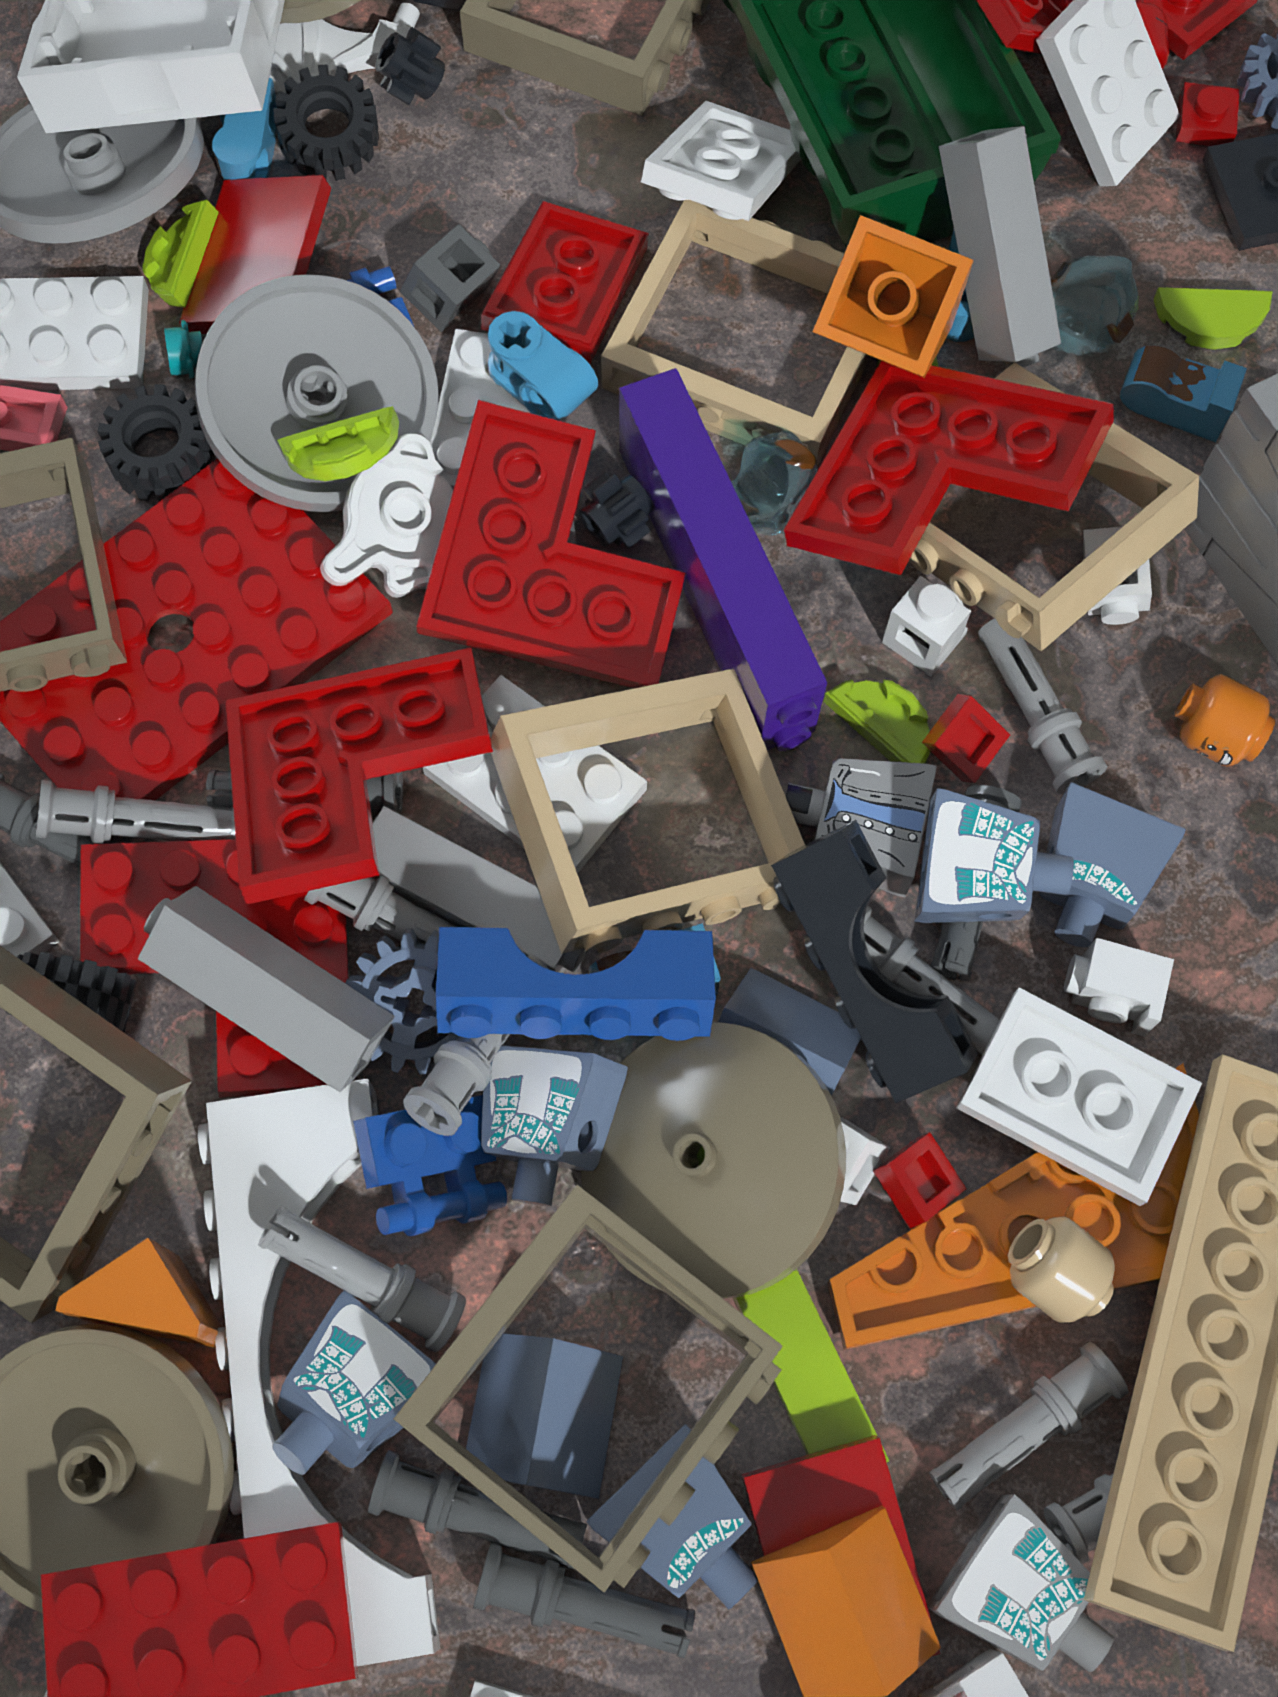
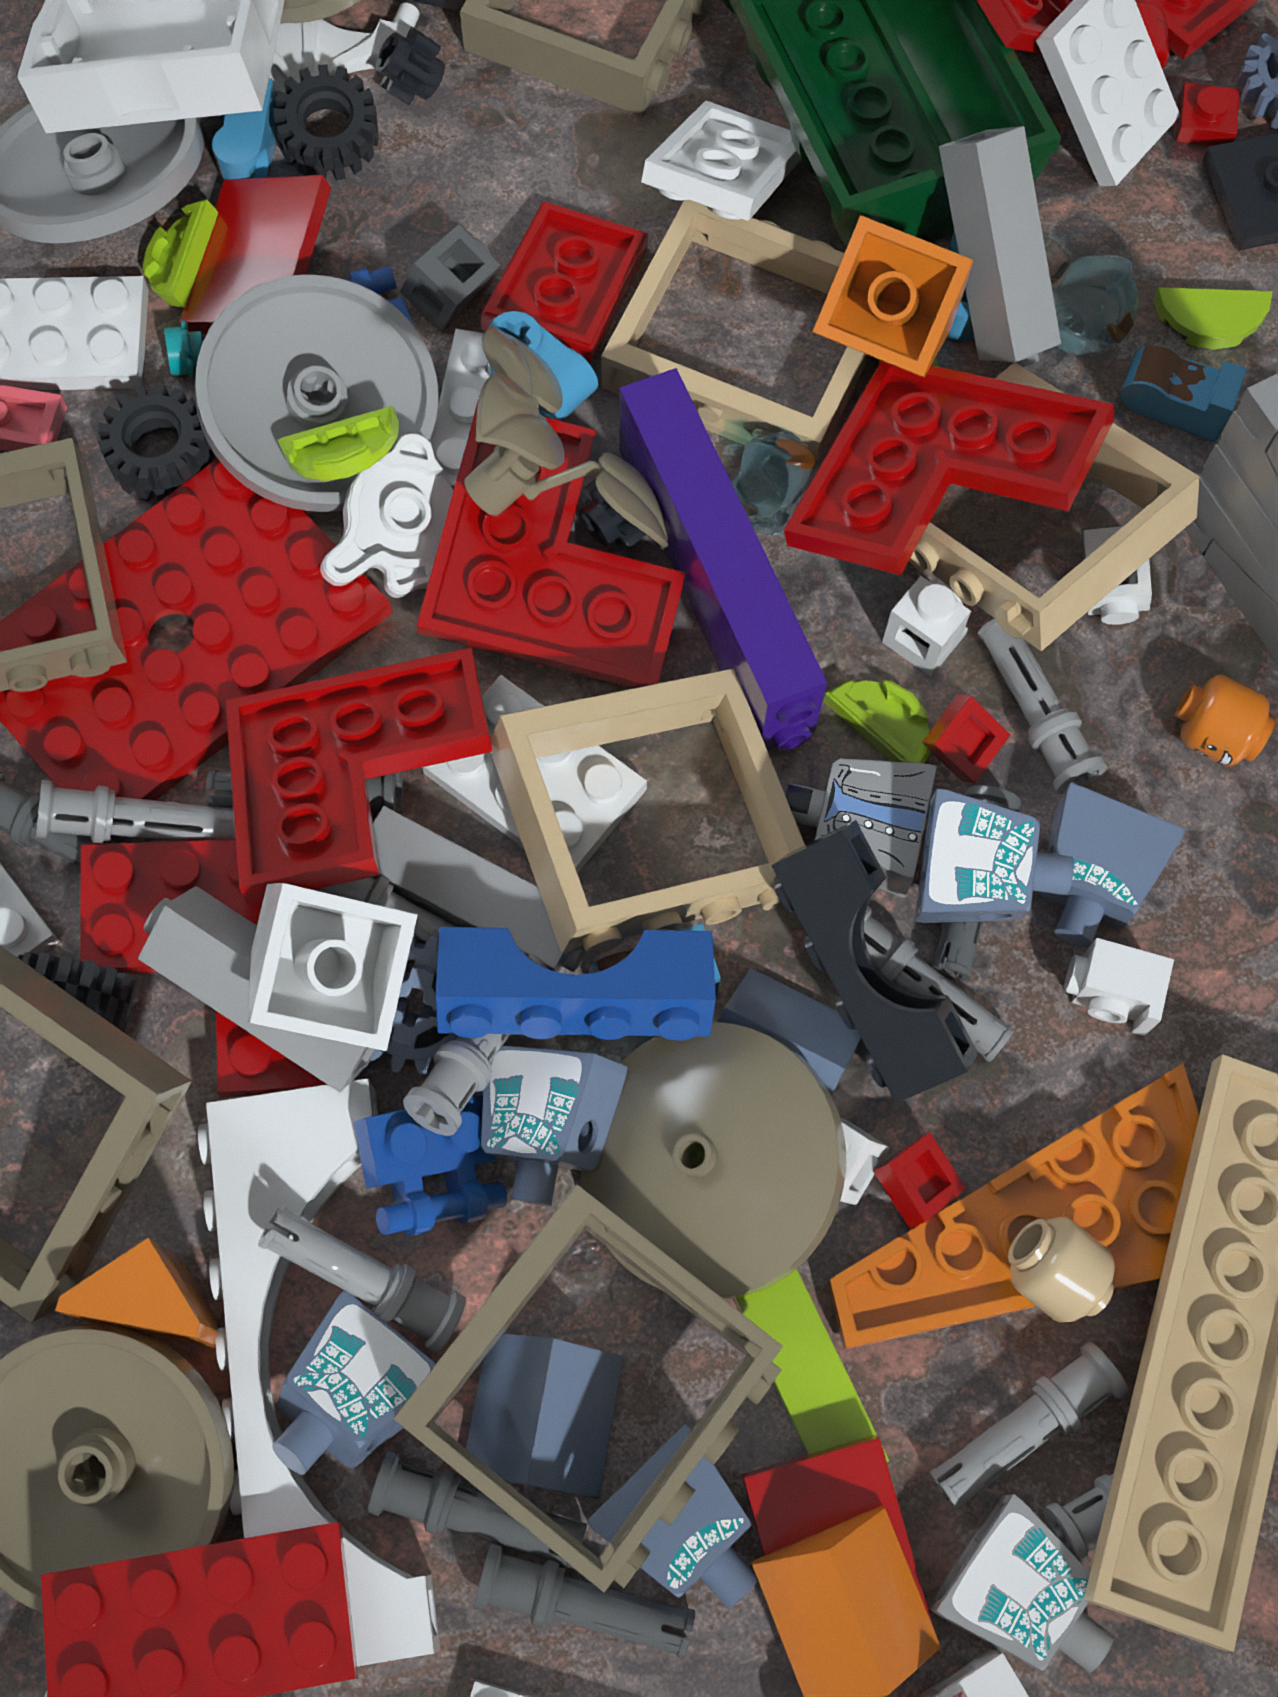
(328, 965): none -> white slope
(525, 441): none -> dark tan plant
(1080, 1096): white plate -> none

